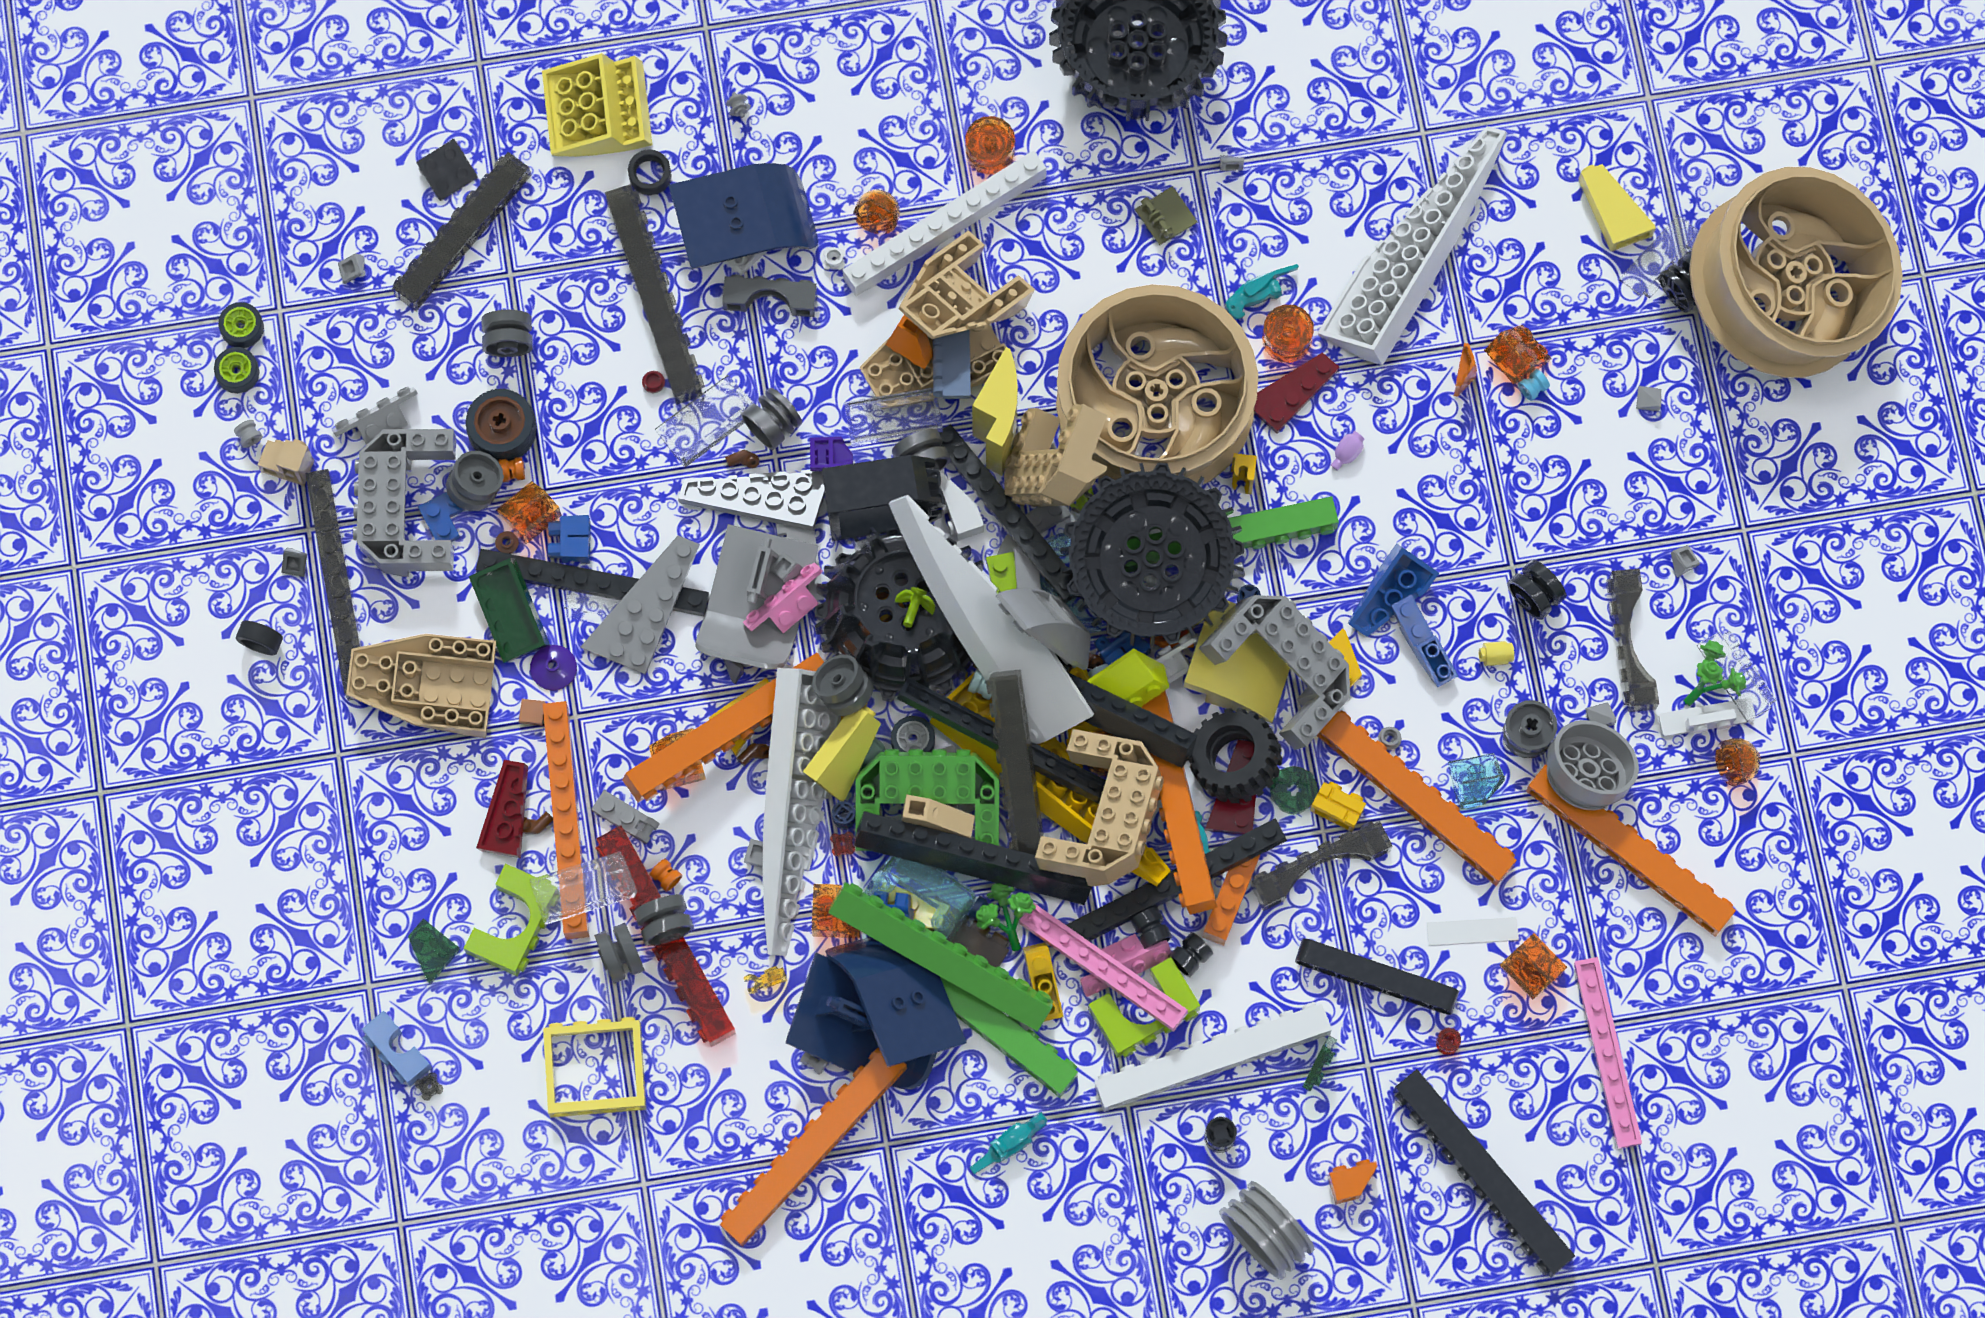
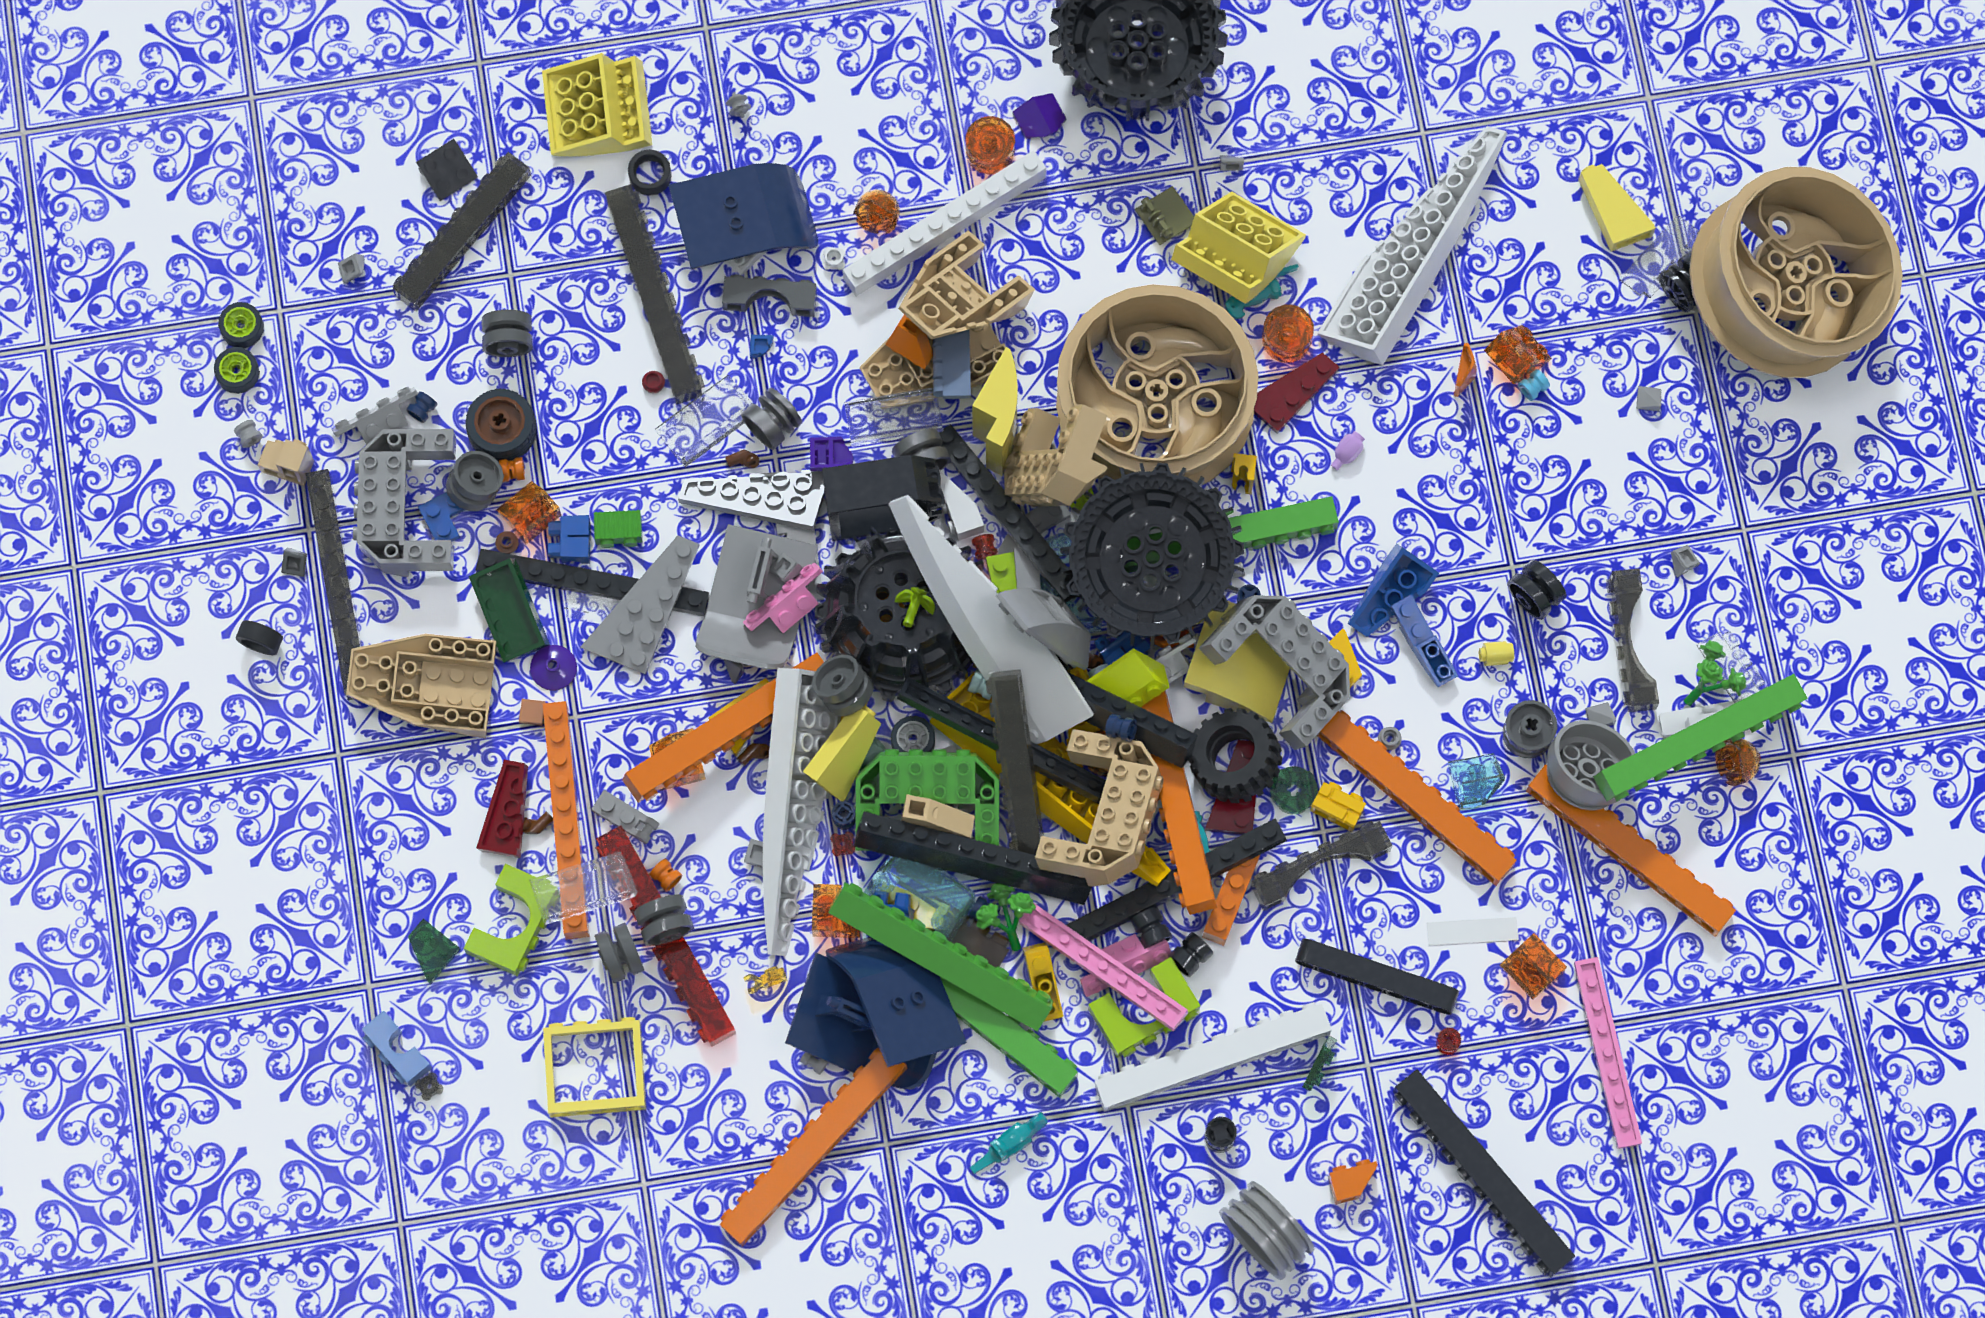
(422, 405): none -> dark blue wheel
(618, 528): none -> bright green brick
(760, 345): none -> blue tile
(984, 546): none -> clear red wheel
(1040, 116): none -> dark purple slope
(1121, 727): none -> dark blue wheel
(1237, 246): none -> light yellow slope
(1700, 737): none -> bright green brick

